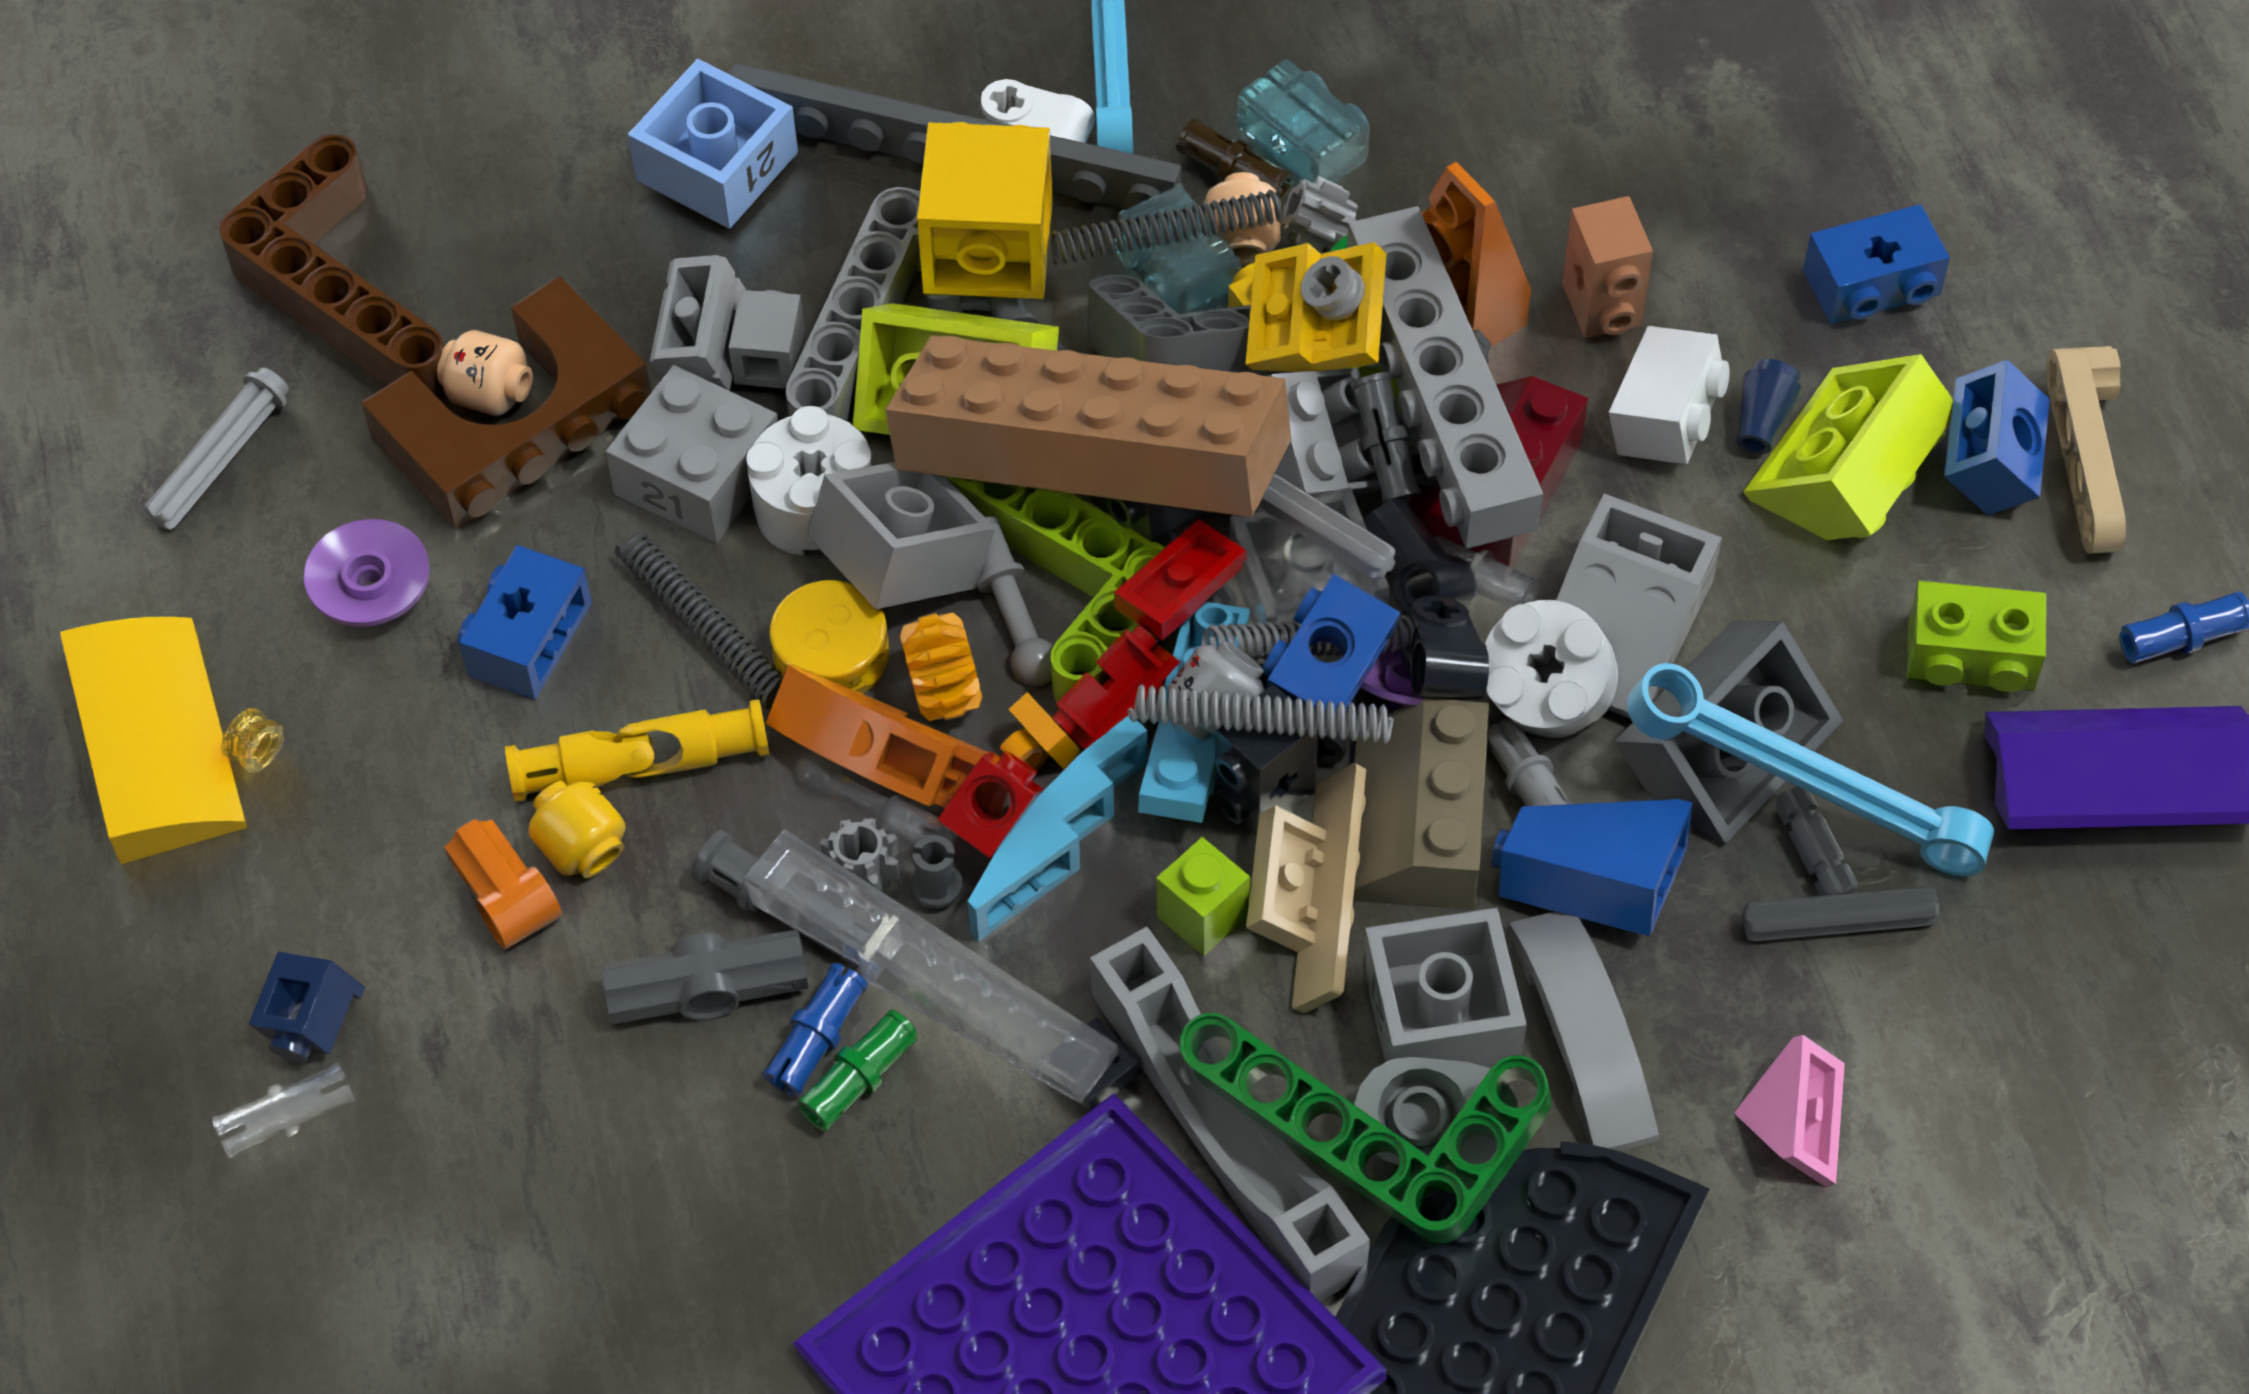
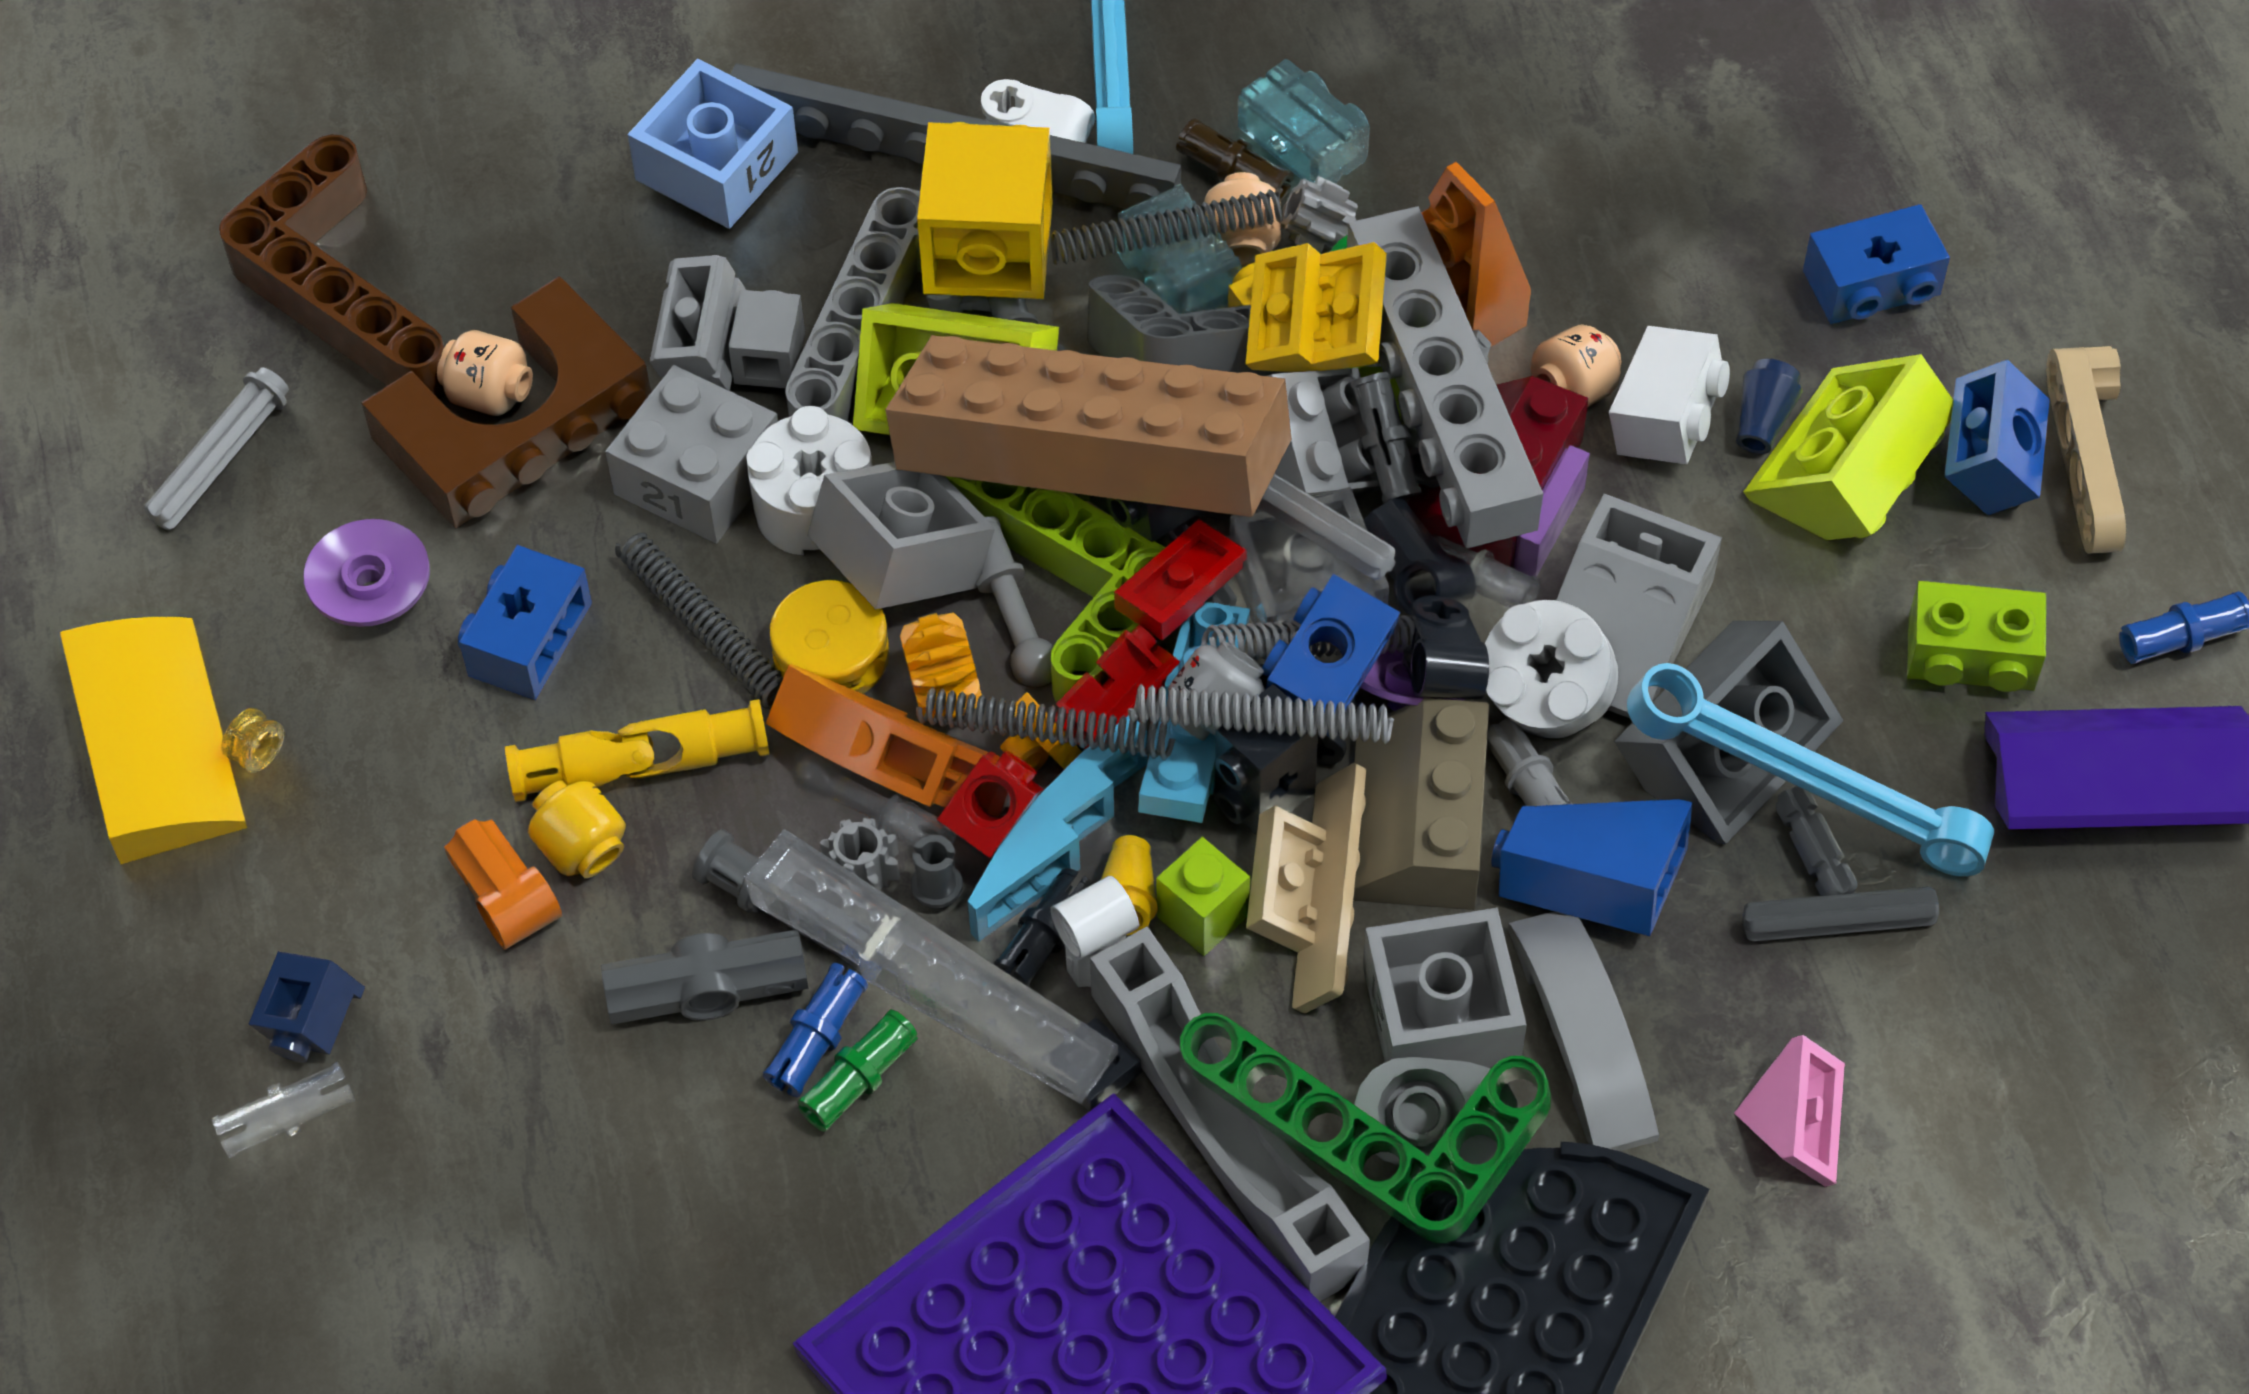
(1028, 731): none -> dark grey piece
(1037, 931): none -> black pin
(1092, 923): none -> white piece
(1132, 867): none -> yellow cone
(1320, 278): light grey bush -> none
(1558, 502): none -> medium lavender tile
(1580, 362): none -> light nougat head
(1607, 267): nougat brick -> none

